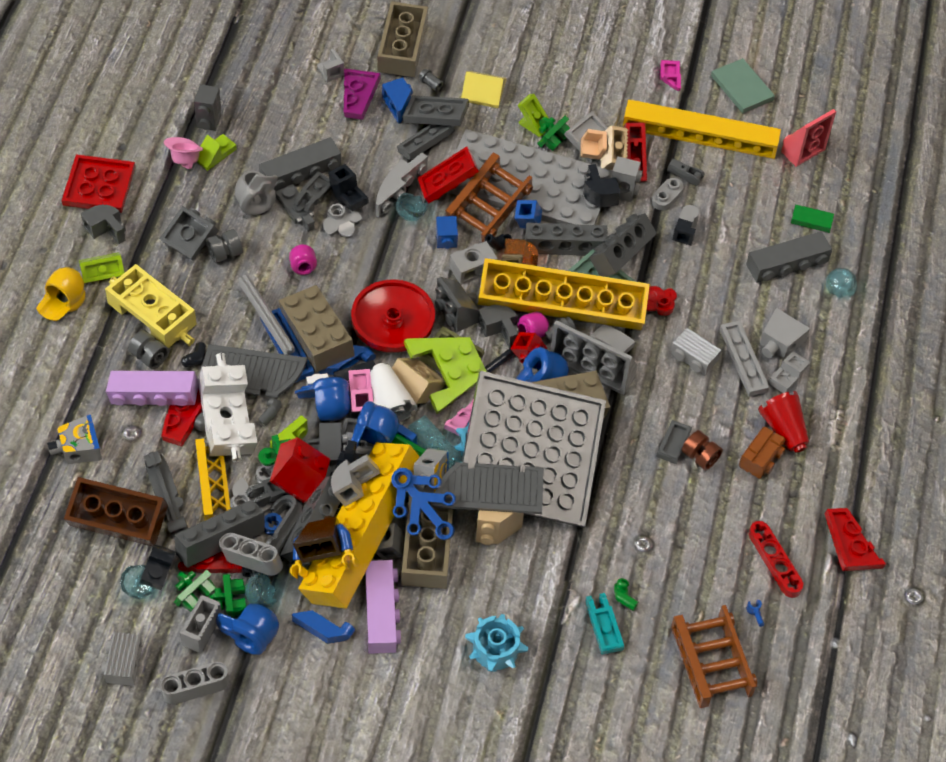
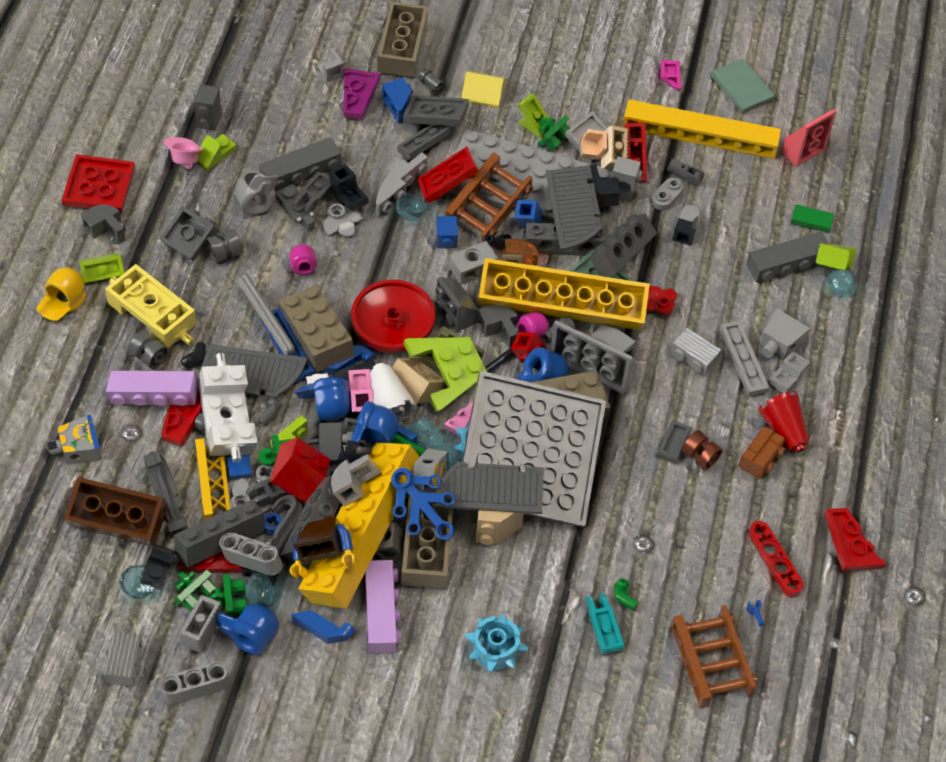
(239, 469): none -> blue tile
(573, 205): none -> dark grey piece
(836, 256): none -> lime slope

